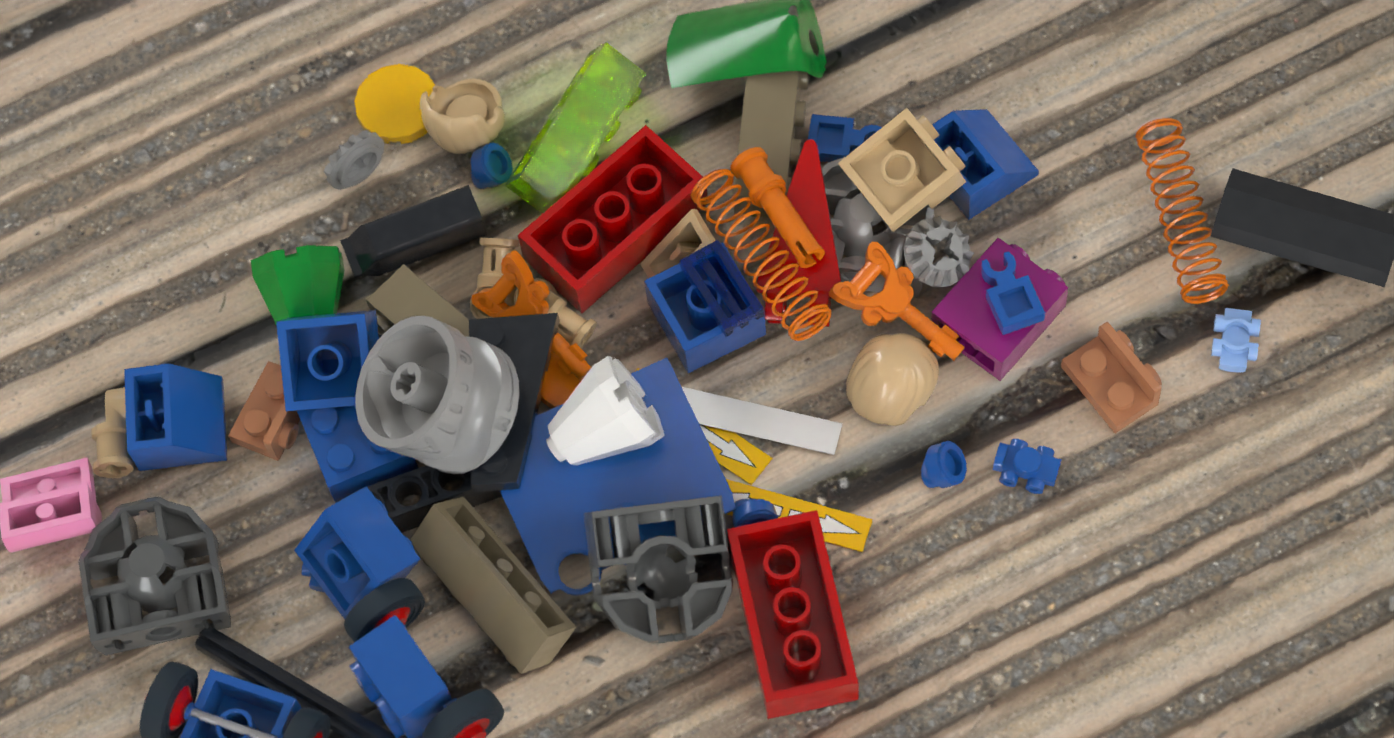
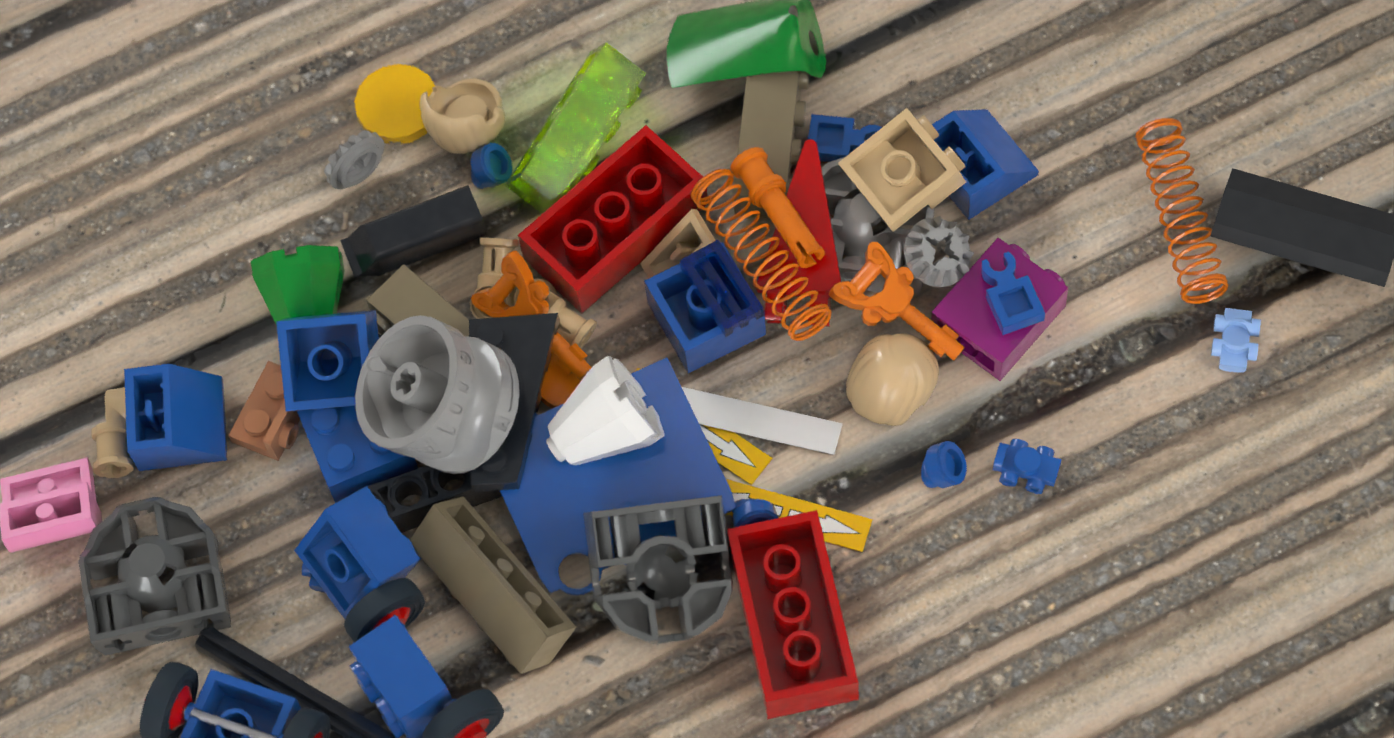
(1113, 378): nougat bracket -> none

